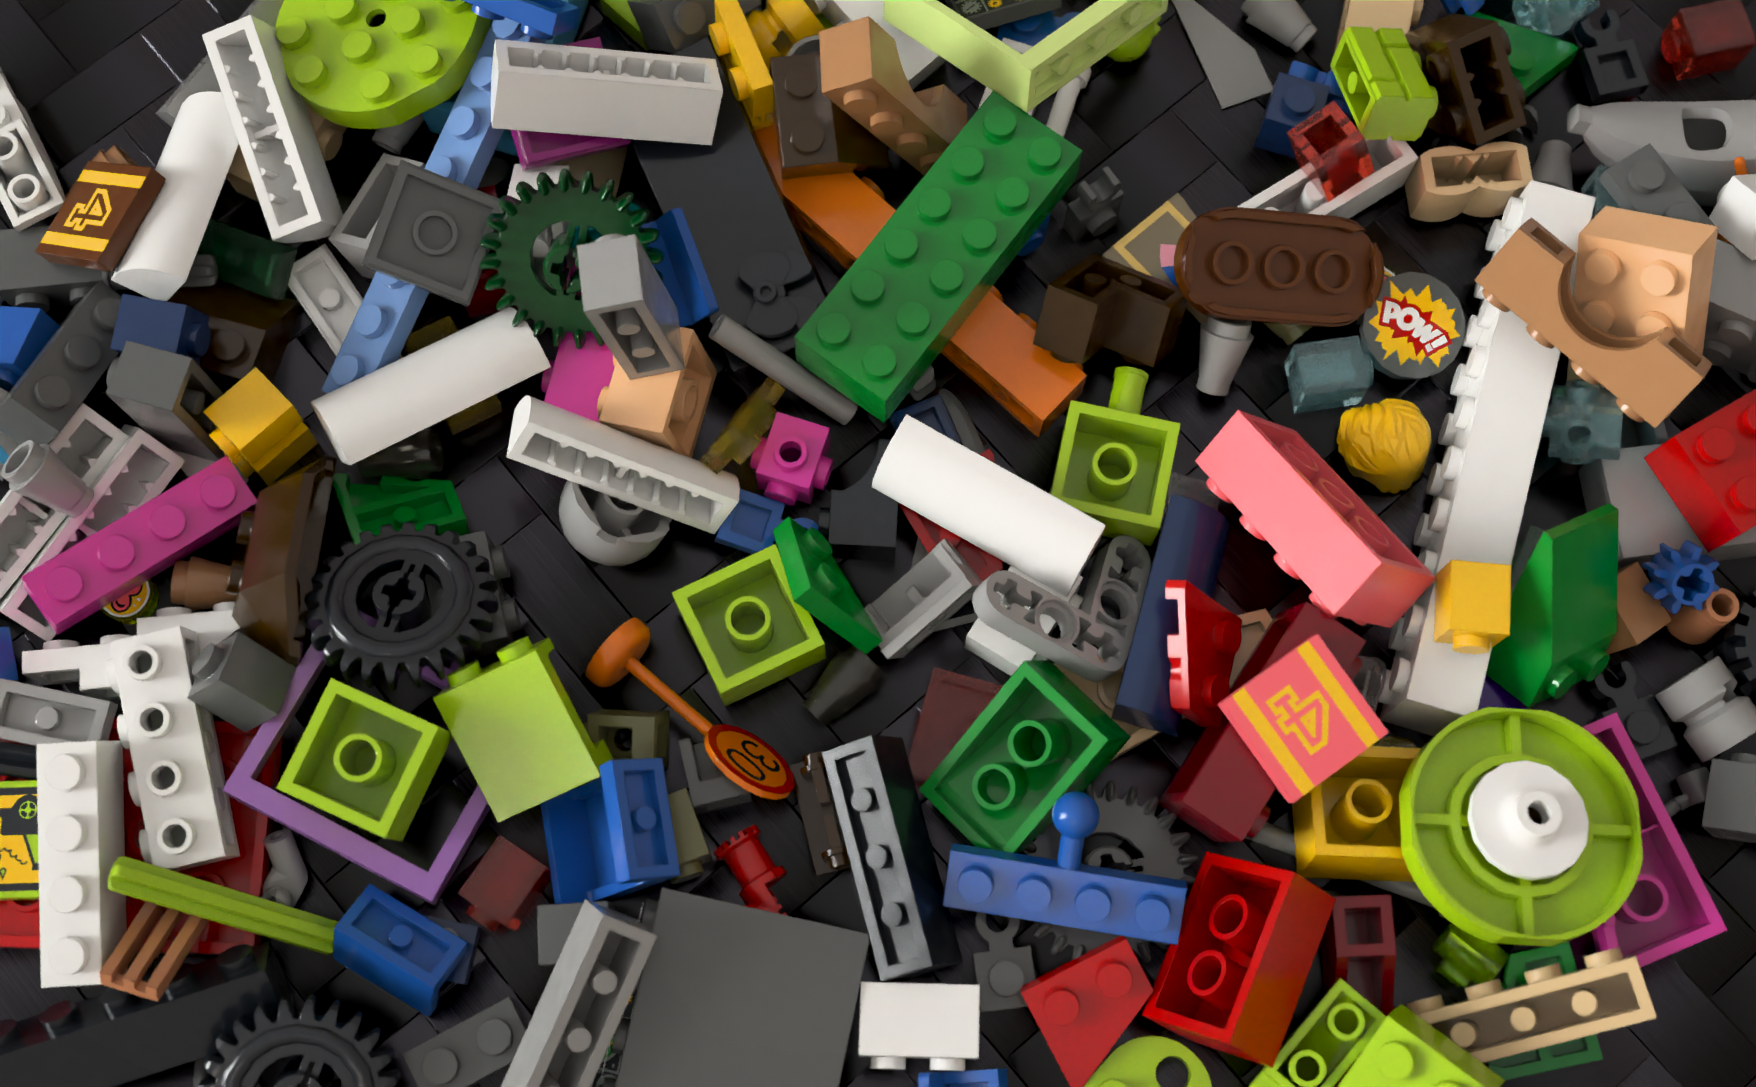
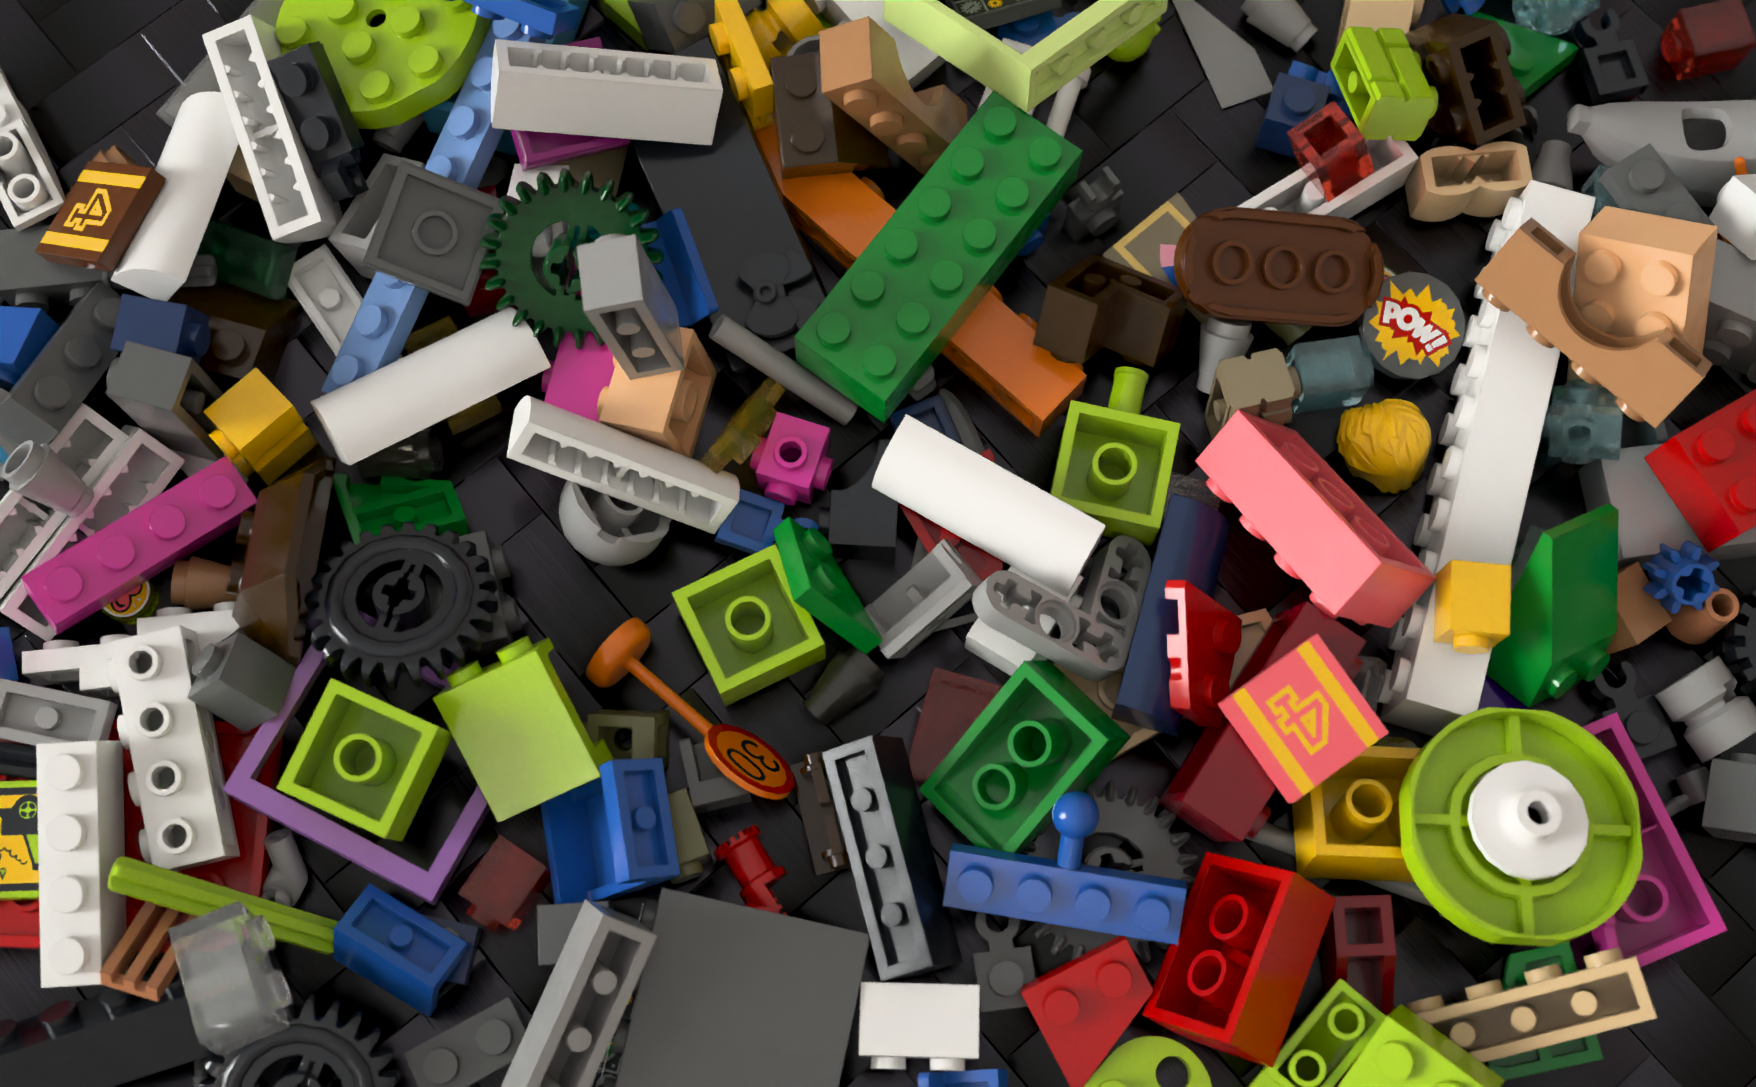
(230, 977): none -> clear brick
(321, 118): none -> black hinge
(1255, 386): none -> dark tan brick
(1467, 957): clear neon green gear -> none

